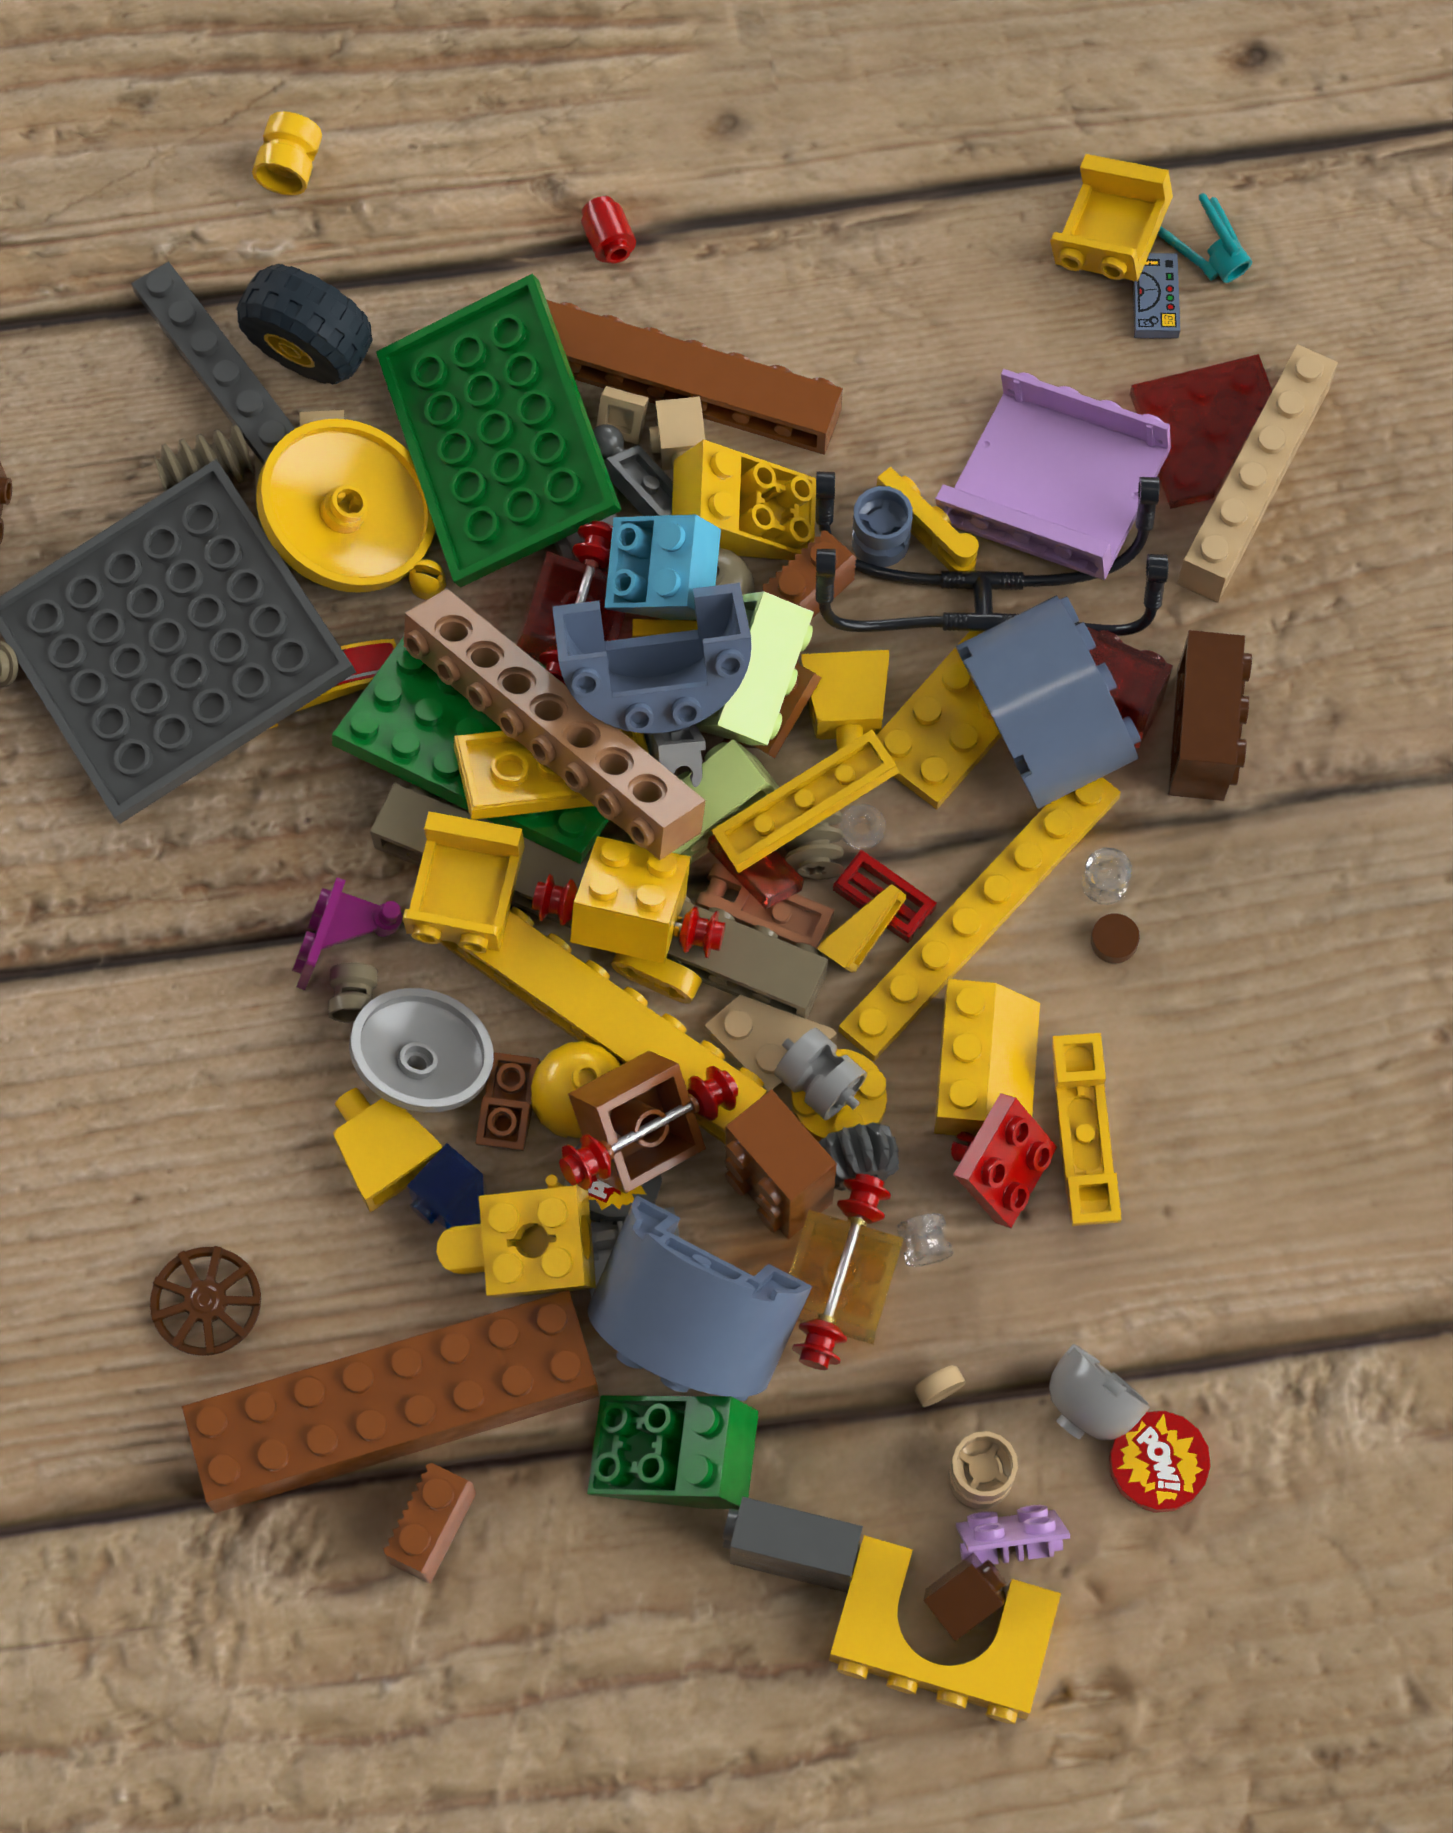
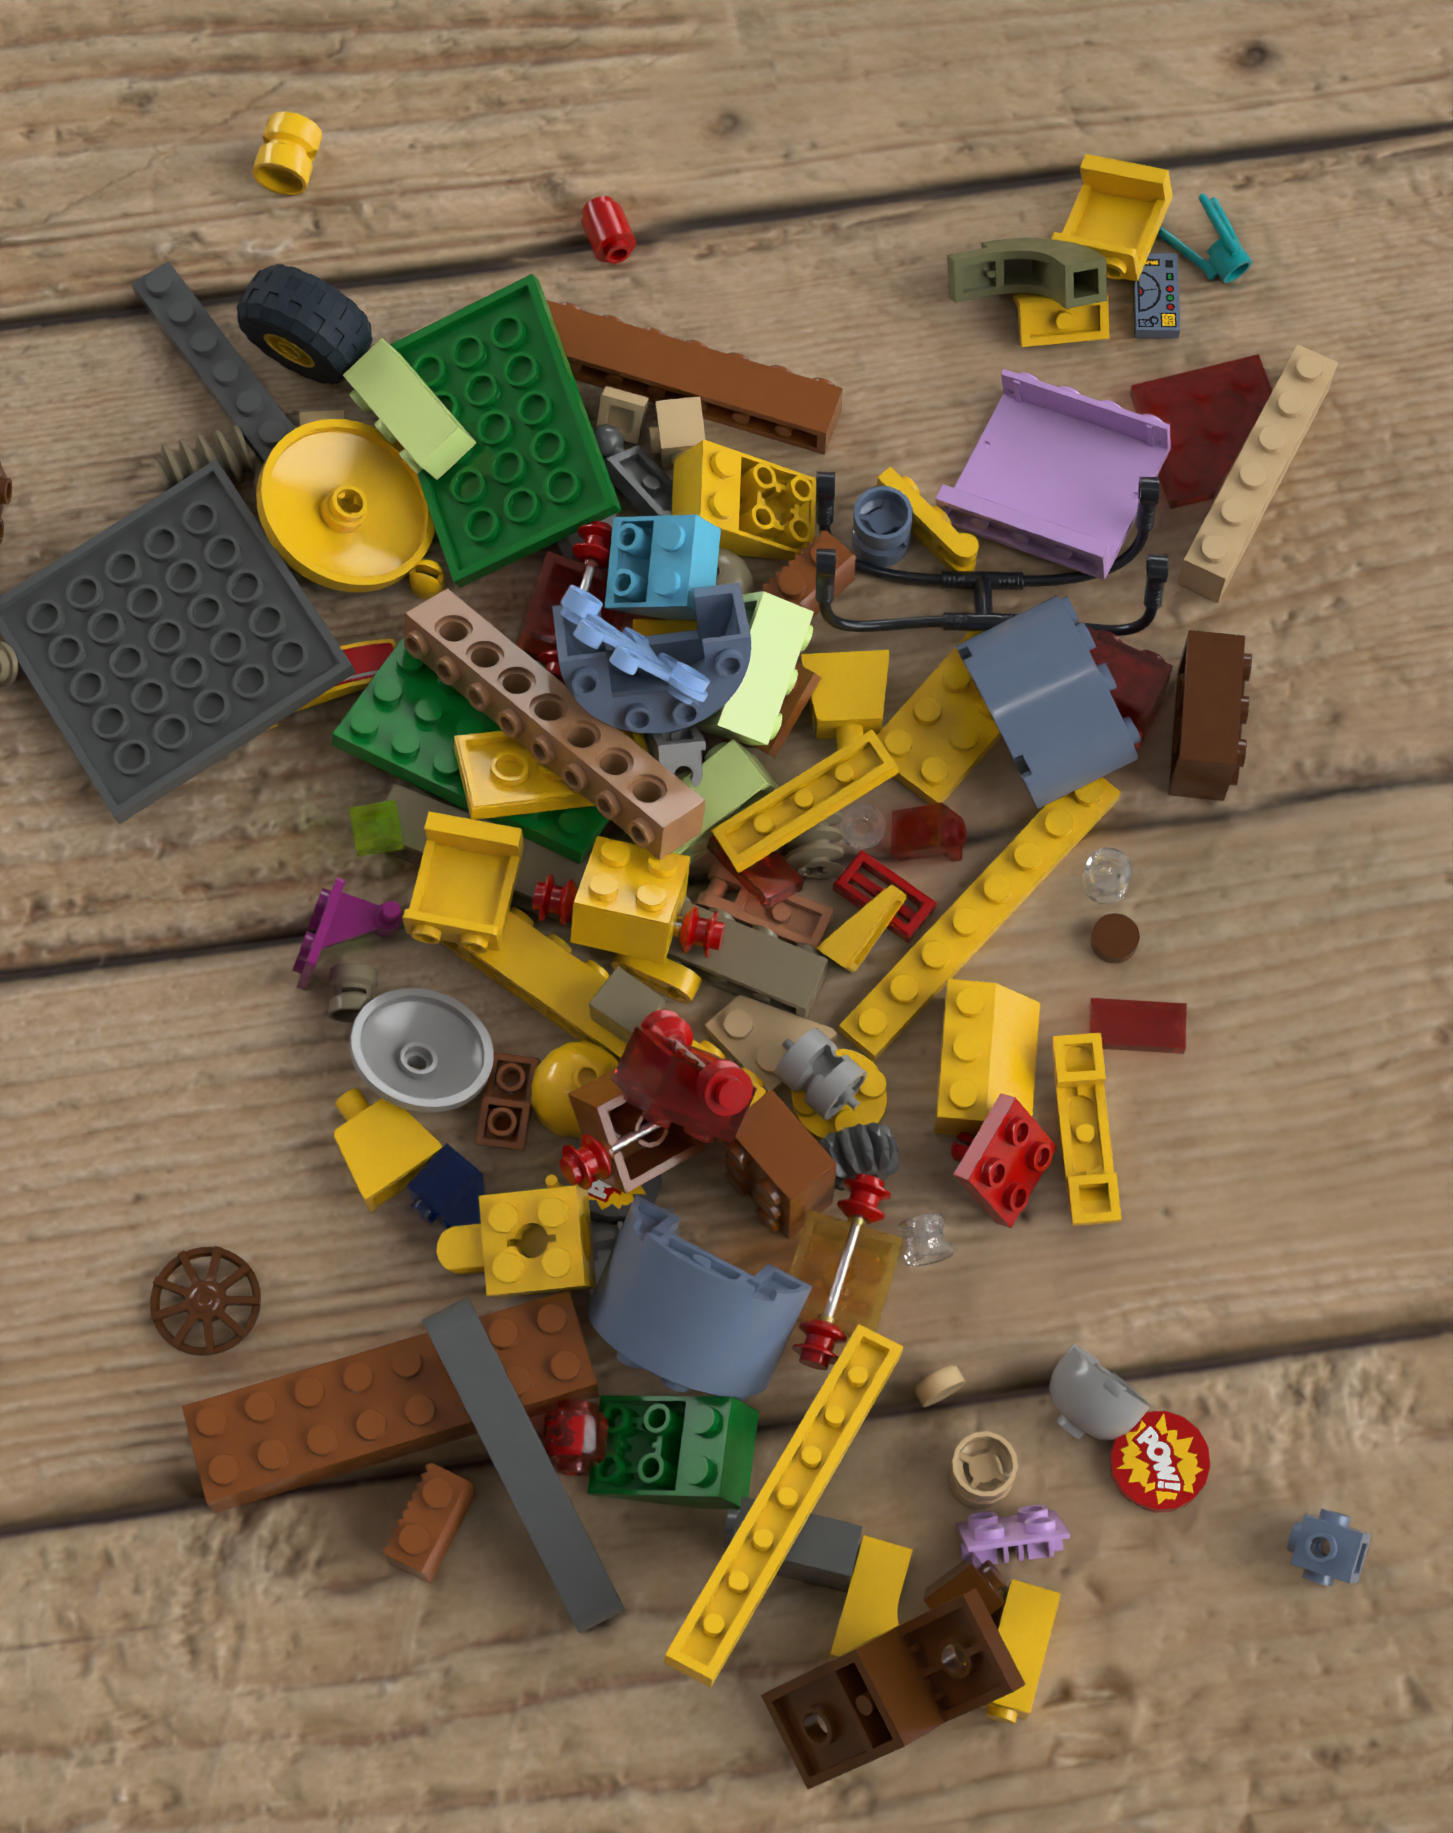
(376, 828): none -> clear neon green tile
(407, 410): none -> yellowish green brick
(523, 1465): none -> dark grey beam
(575, 1436): none -> clear red head
(624, 1004): none -> dark tan brick
(631, 647): none -> light blue plant
(682, 1082): none -> clear red brick
(783, 1507): none -> yellow plate
(893, 1689): none -> reddish brown bracket
(927, 832): none -> clear red bracket
(1039, 266): none -> olive arch
(1047, 322): none -> yellow panel
(1139, 1025): none -> clear red tile
(1346, 1552): none -> sand blue brick

